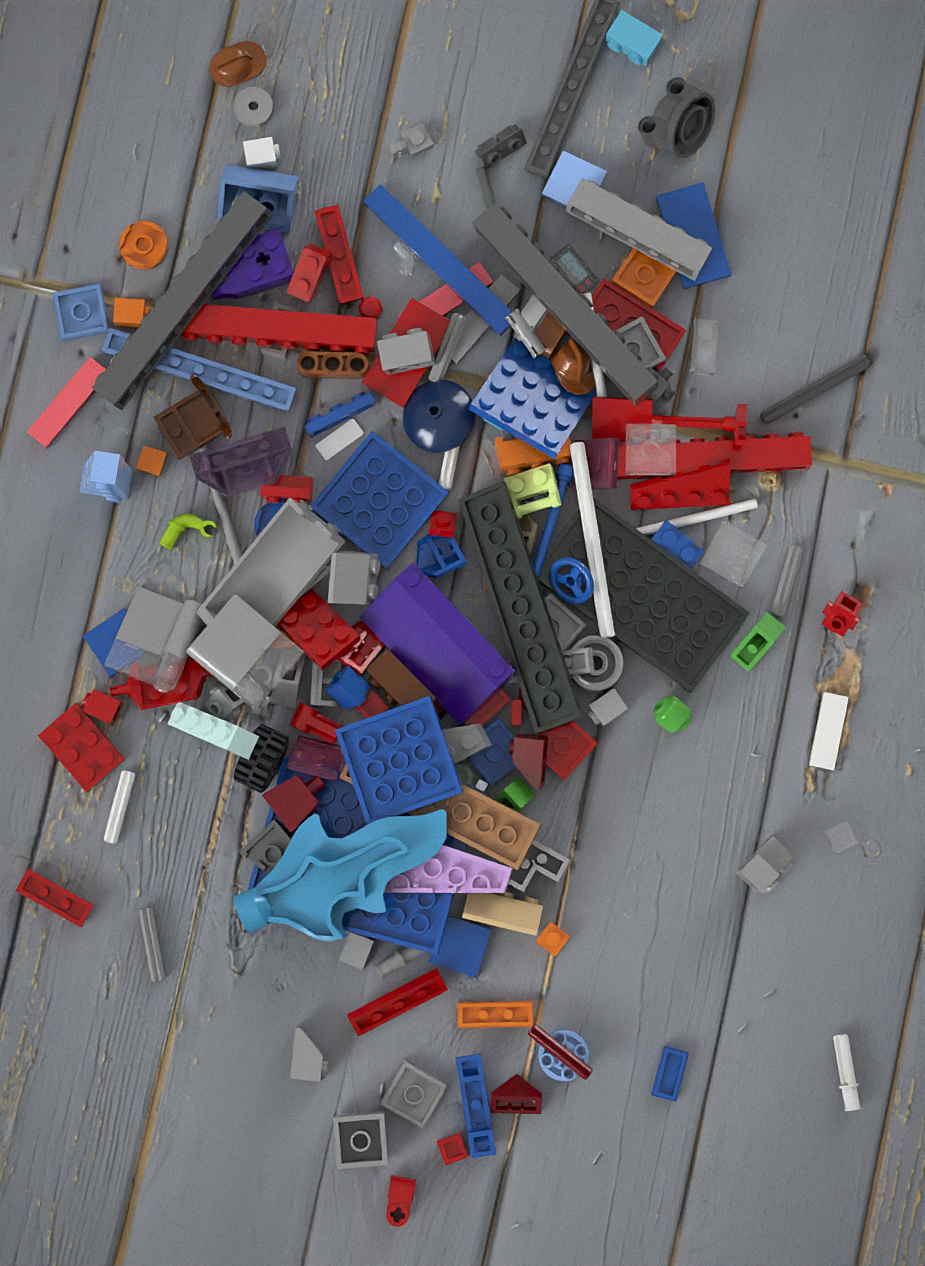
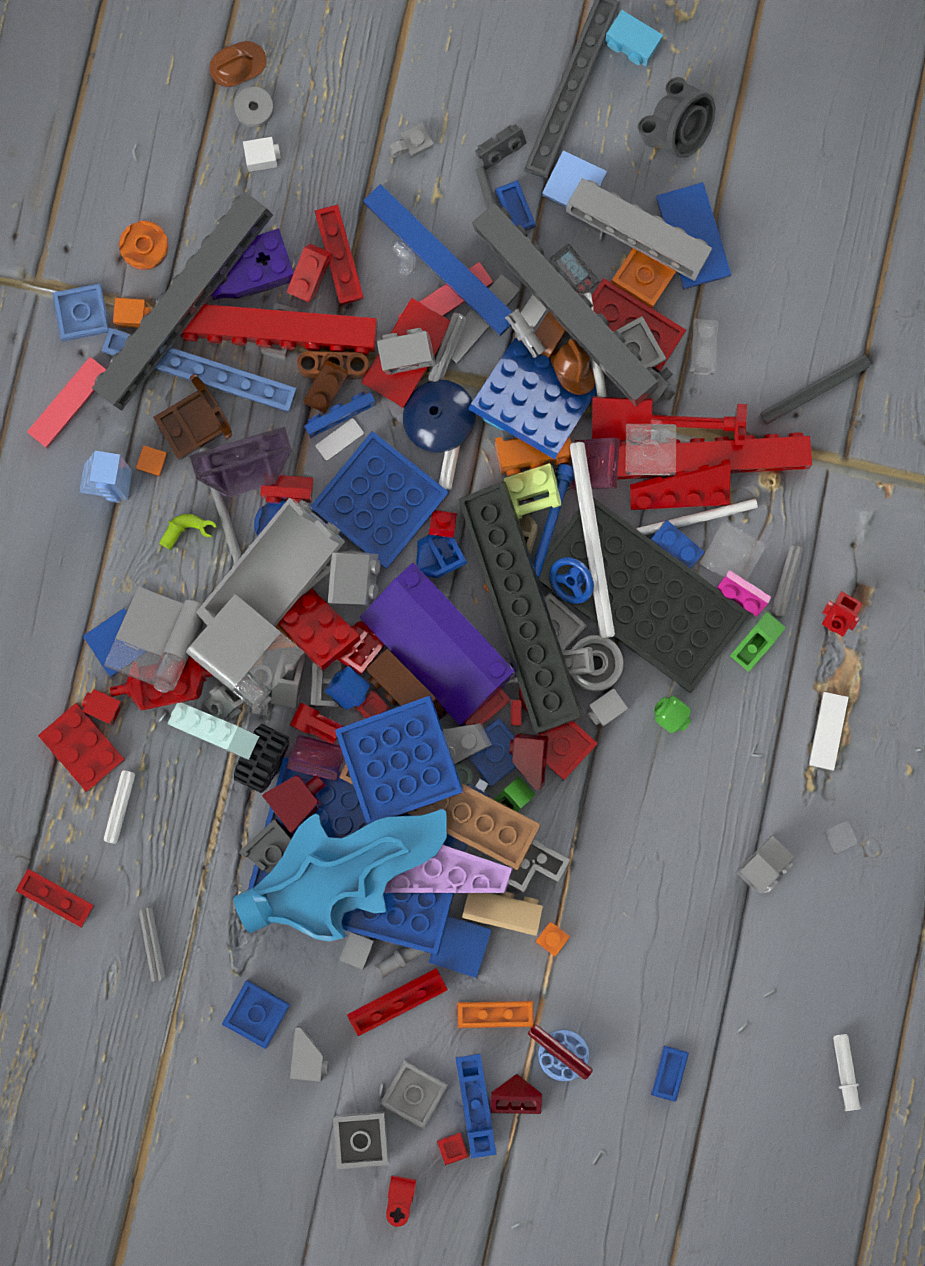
(256, 1014): none -> blue tile
(269, 188): medium blue slope -> none
(325, 386): none -> reddish brown plate
(370, 307): red tile -> none
(514, 201): none -> blue tile
(743, 593): none -> dark pink plate

